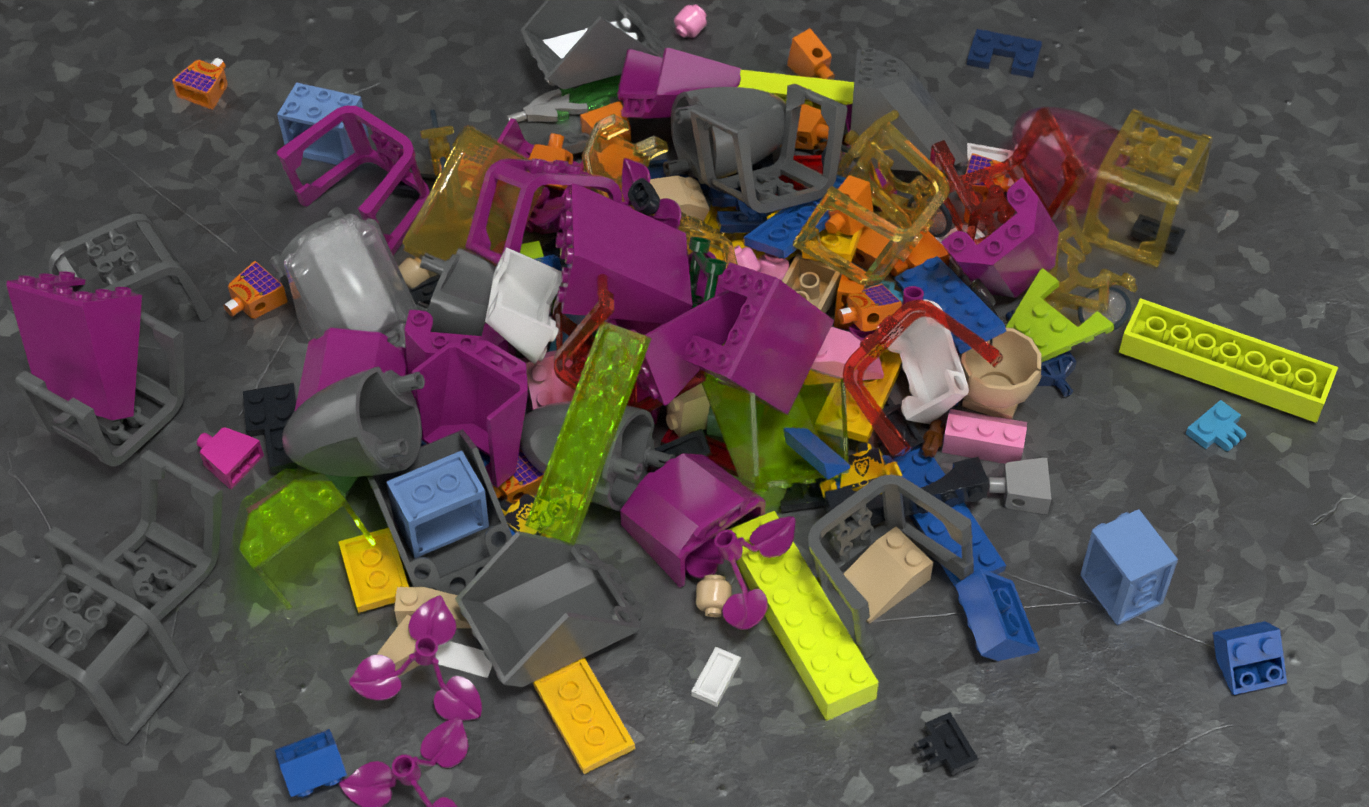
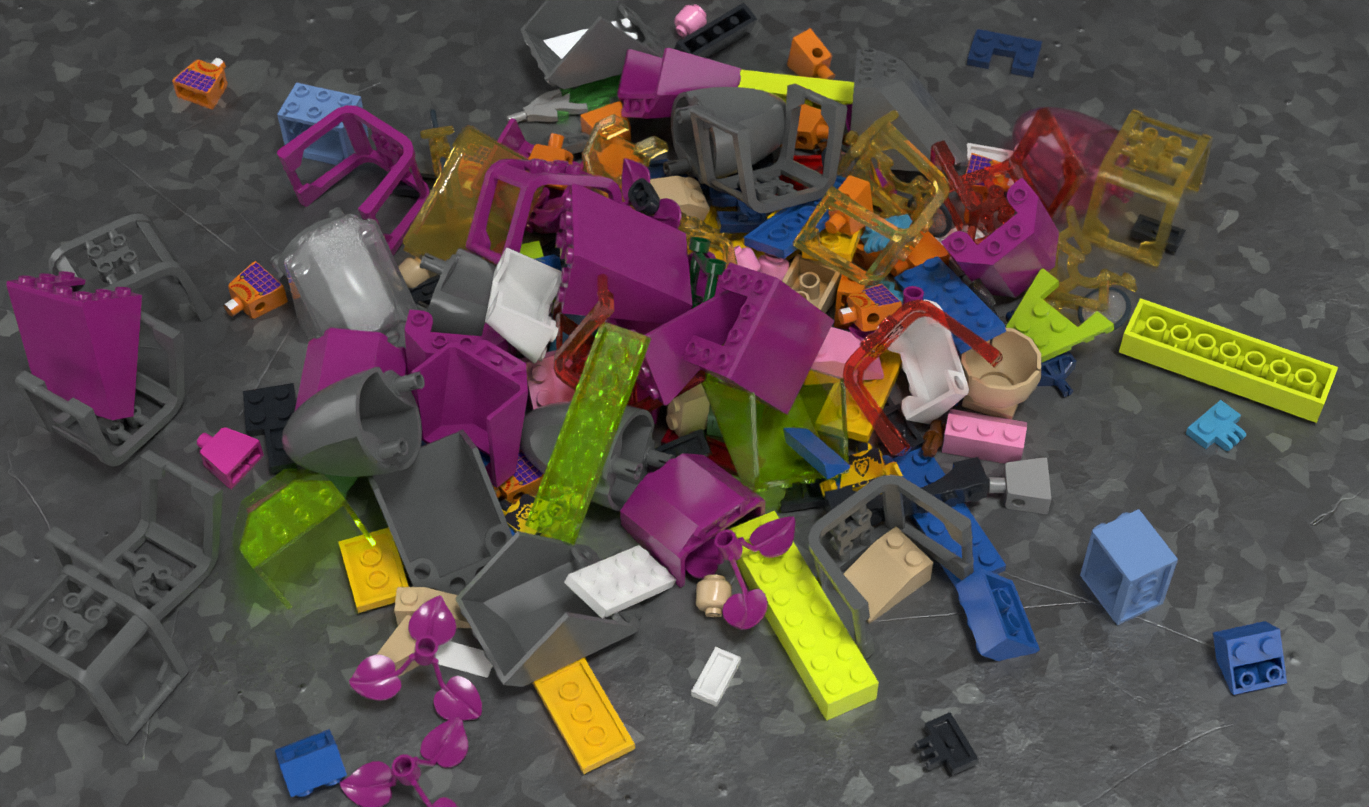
(438, 504): medium blue container -> none
(620, 581): none -> white plate
(719, 33): none -> black brick
(876, 242): none -> dark azure hinge

